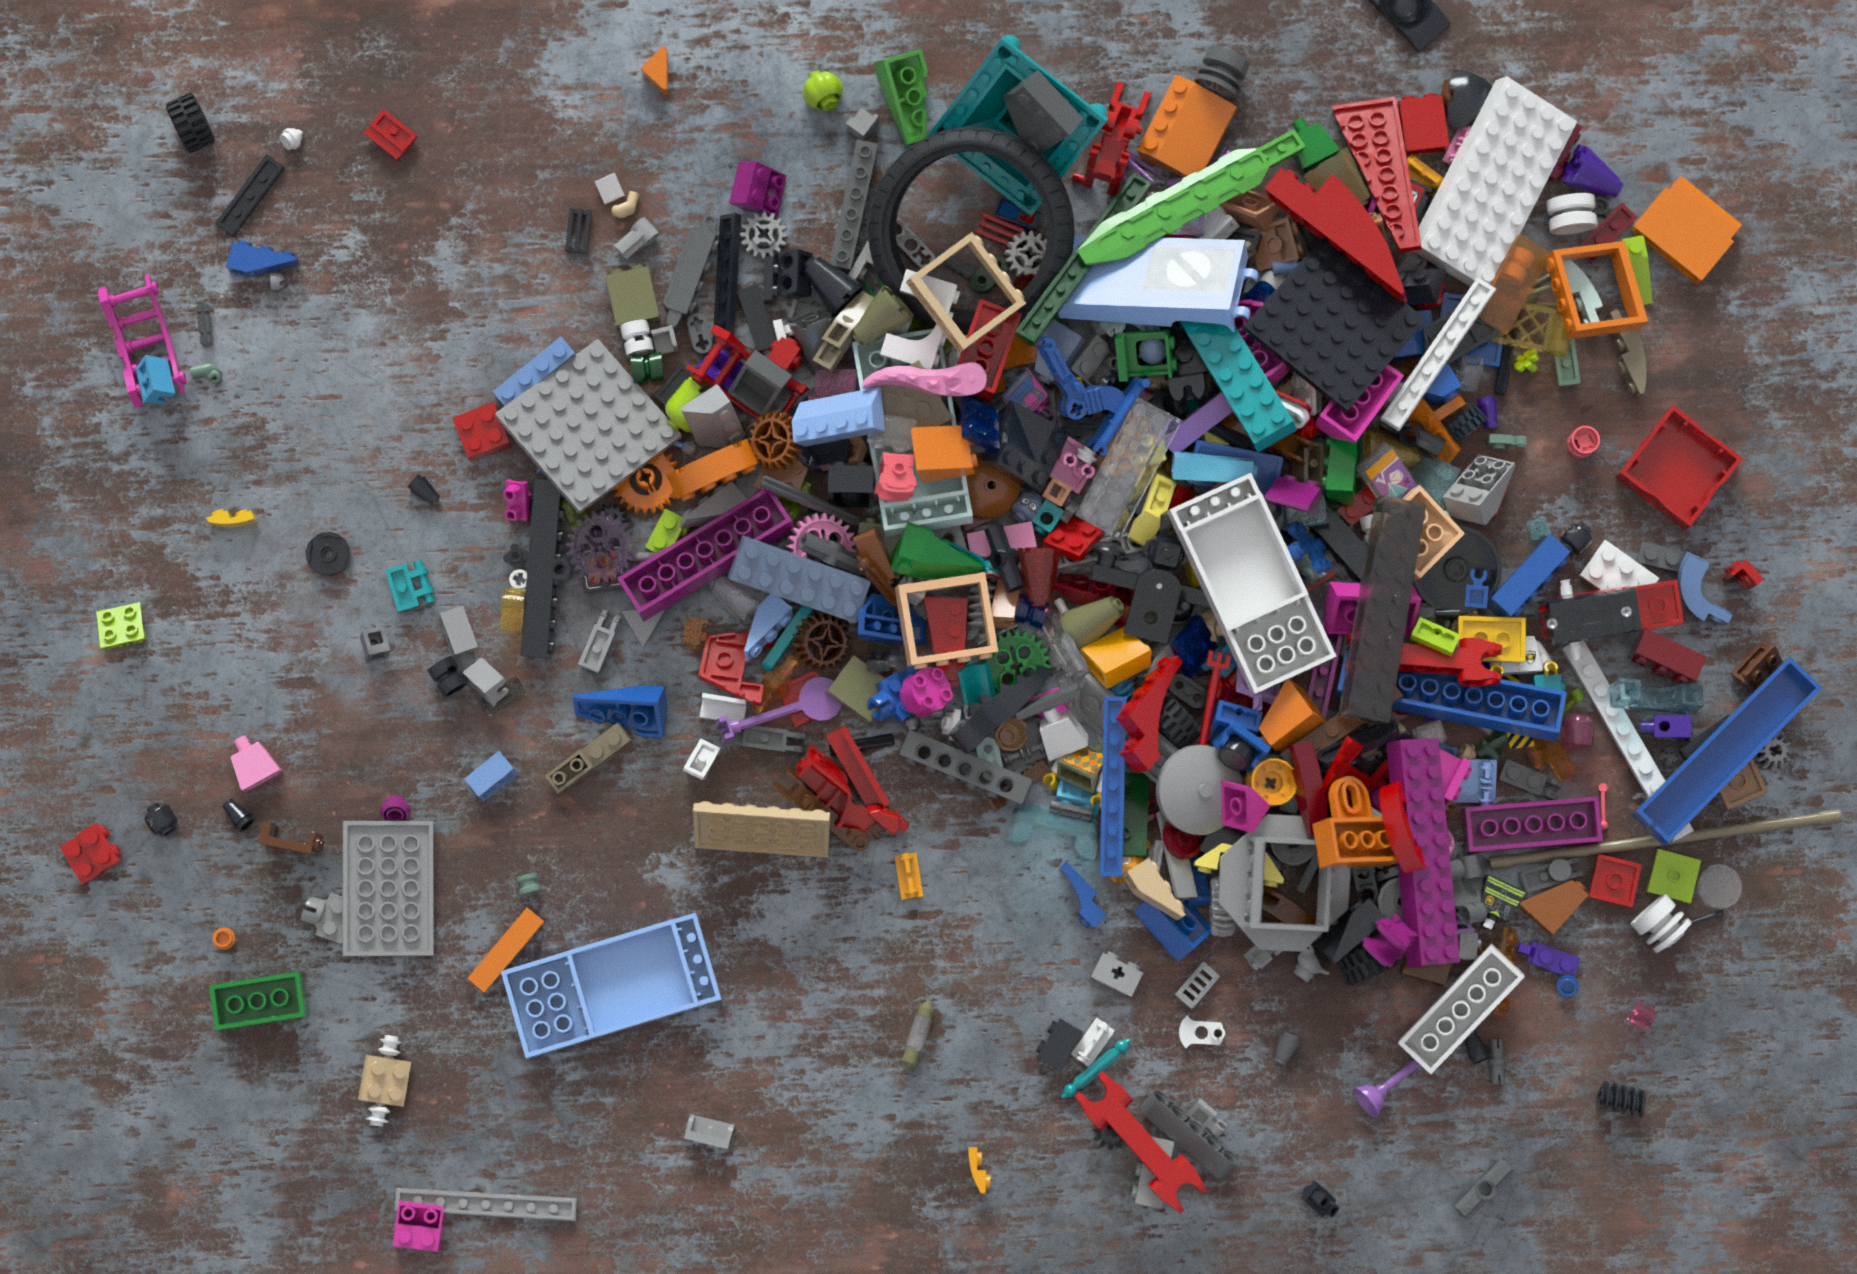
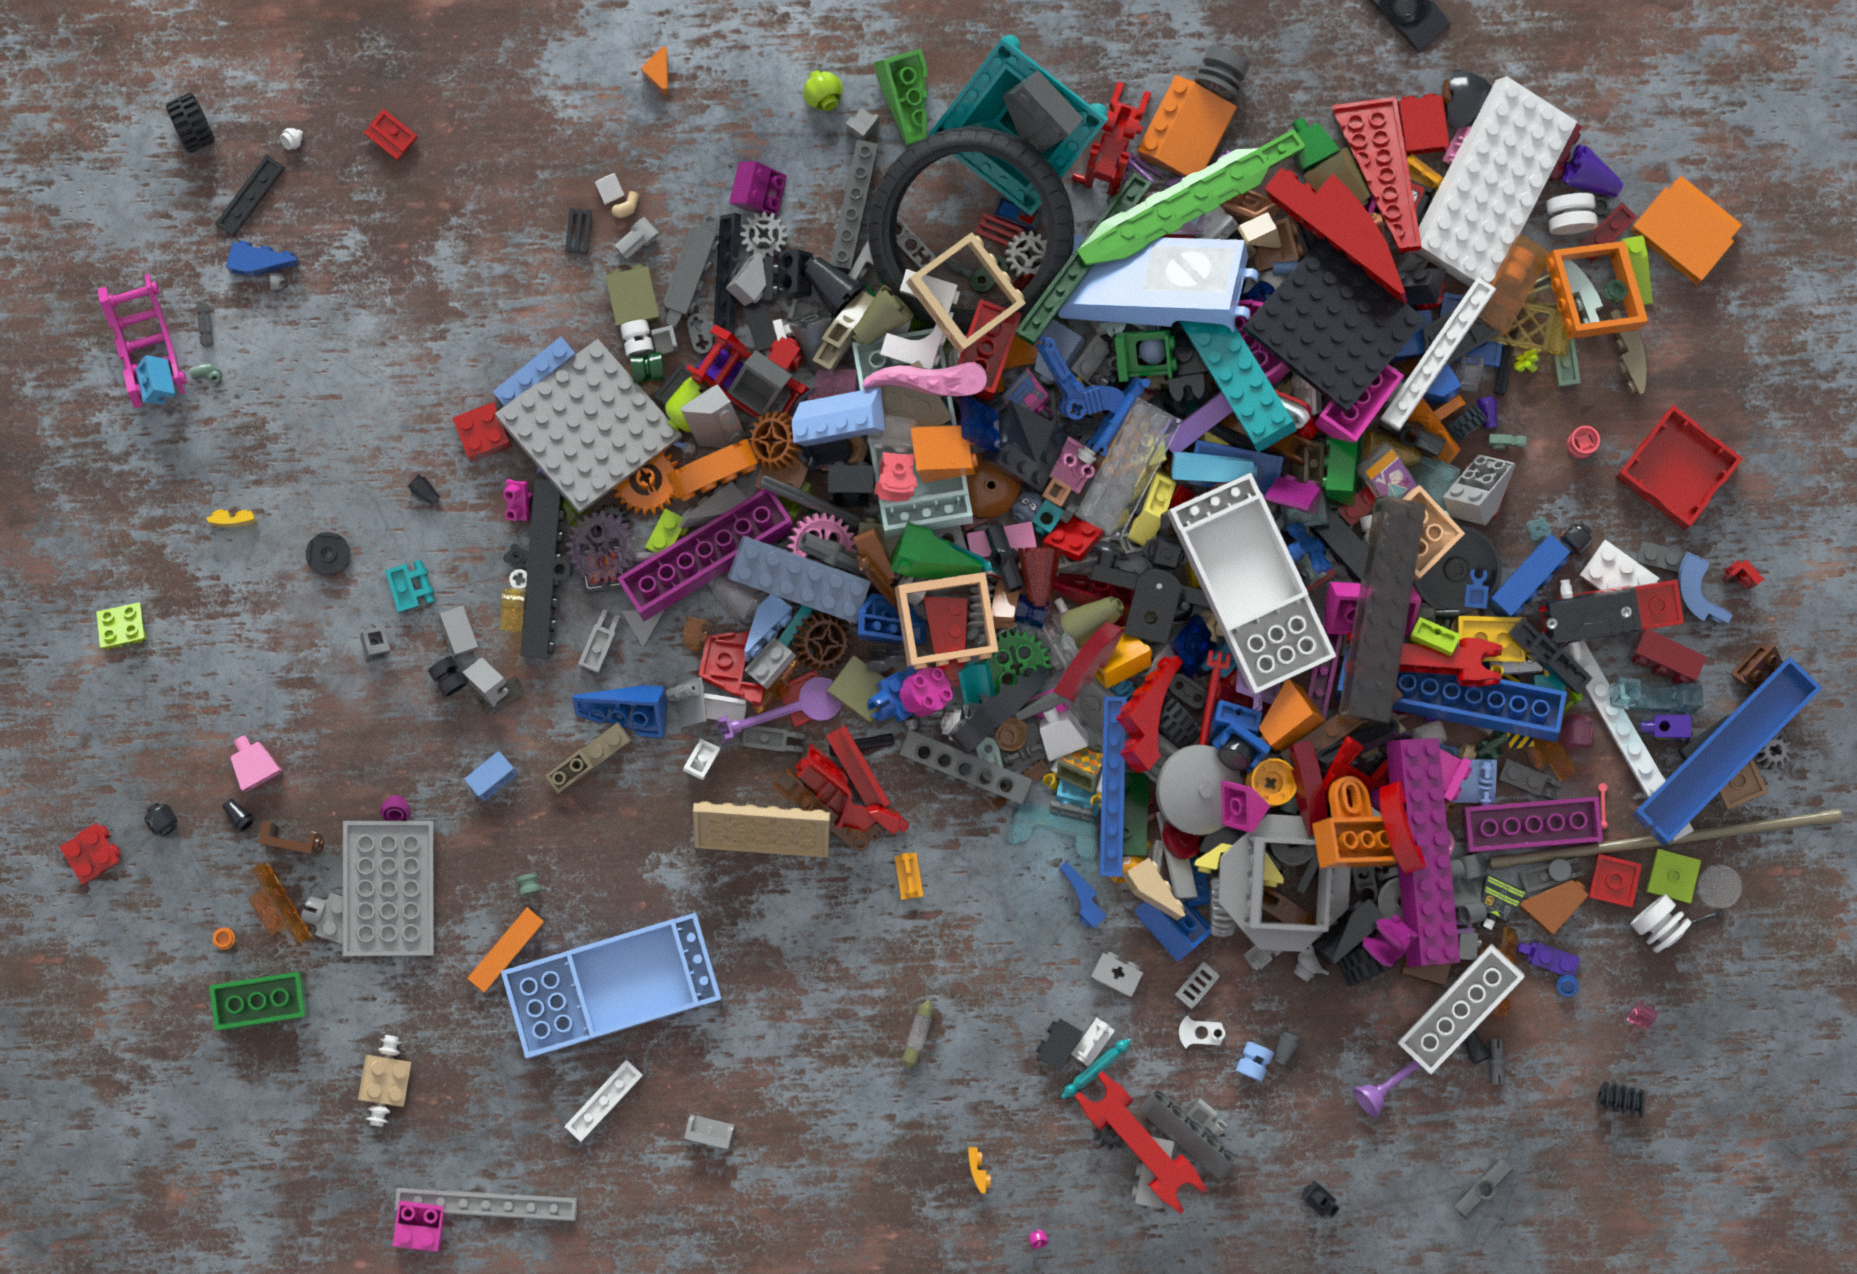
(275, 906): none -> clear orange bracket
(603, 1100): none -> white plate
(690, 701): none -> light grey hinge
(749, 281): none -> light grey slope
(770, 663): none -> light grey plate
(1038, 1239): none -> dark pink hinge
(1088, 660): none -> dark red slope
(1252, 1069): none -> light blue wheel
(1260, 232): none -> slope
(1549, 656): none -> black slope
(1615, 291): none -> clear green tile

